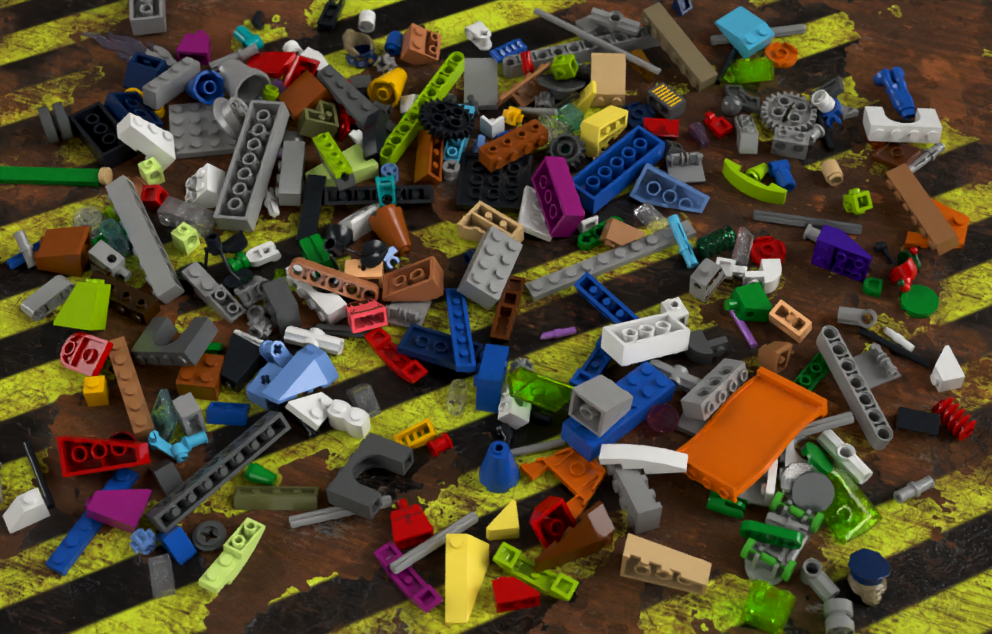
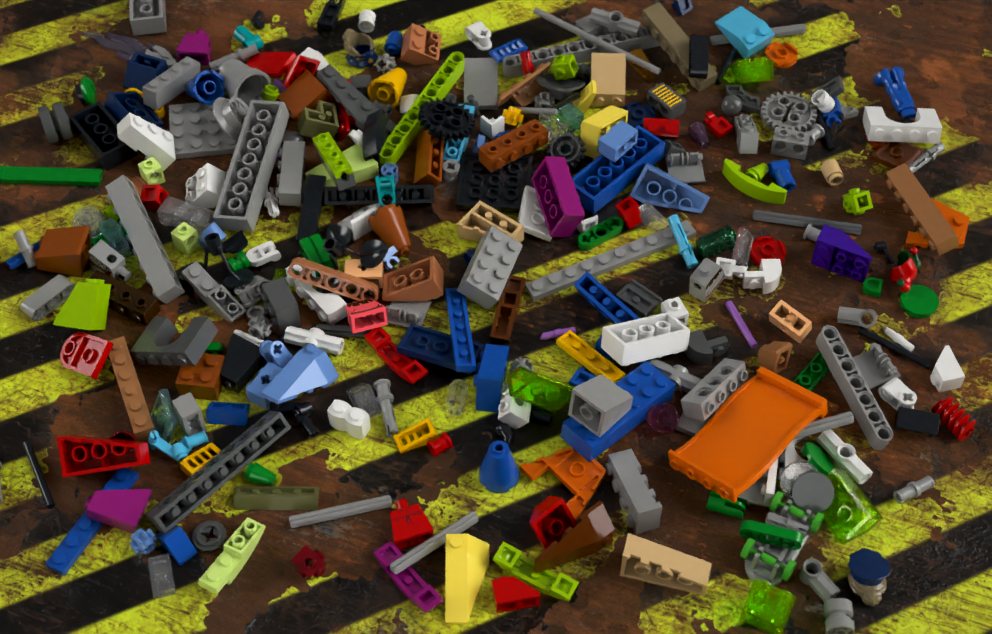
(25, 510): white slope -> none
(86, 91): none -> green piece
(96, 391): yellow brick -> none
(105, 176): tan tile -> none
(166, 476): dark grey slope -> none
(187, 463): none -> yellow slope
(213, 228): none -> medium blue piece
(292, 46): white wheel -> none
(302, 559): none -> dark red brick
(311, 409): white wing -> none
(372, 453): dark grey arch -> none
(385, 400): none -> light grey pin
(505, 524): light yellow slope -> none
(537, 447): light grey bar -> none
(589, 357): none -> yellow tile
(617, 141): none -> medium blue brick
(618, 233): medium nougat slope -> none
(629, 212): none -> red brick
(639, 298): none -> dark grey plate
(651, 459): white slope -> none
(698, 56): none -> black beam
(749, 303): green torso -> none
(897, 393): none -> white piece

